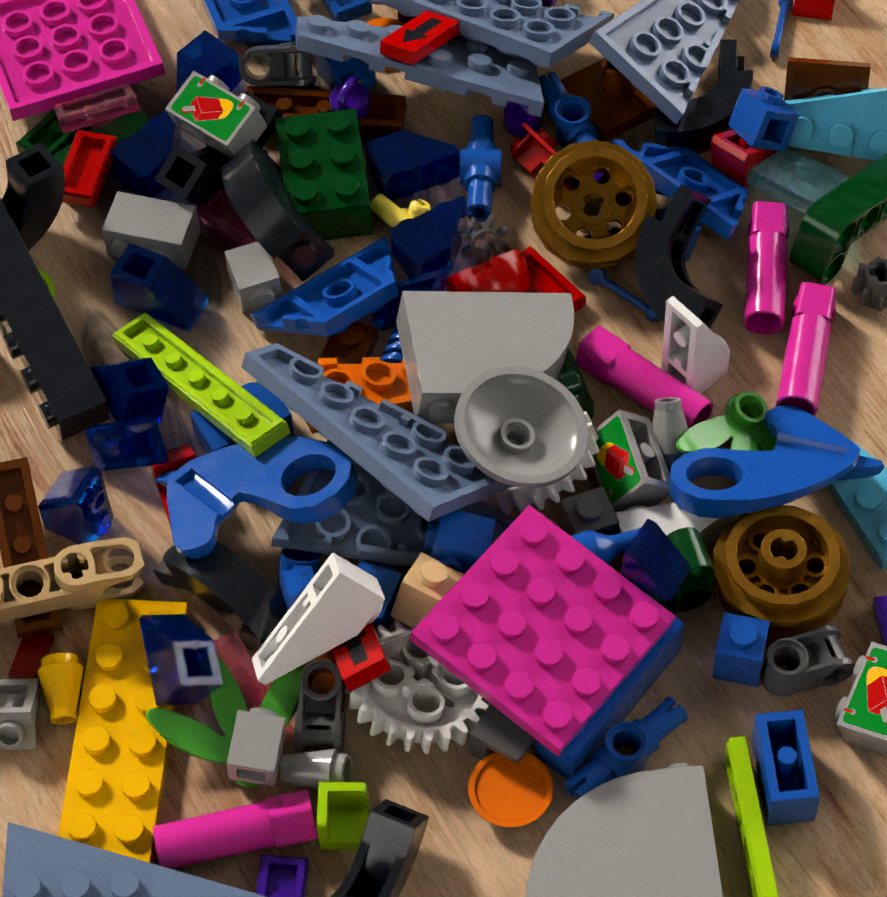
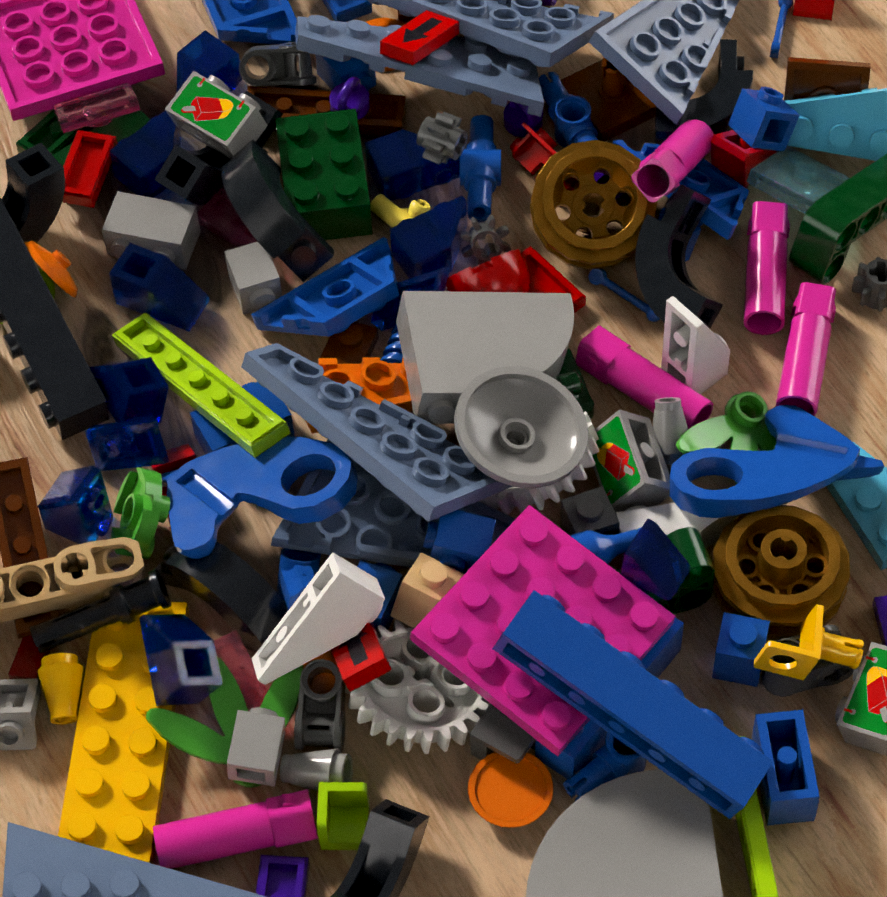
(54, 265): none -> orange piece
(120, 605): none -> black pin
(141, 509): none -> bright green plate
(442, 138): none -> dark grey gear
(634, 704): none -> blue brick
(673, 160): none -> dark pink piece
(813, 646): none -> yellow bracket

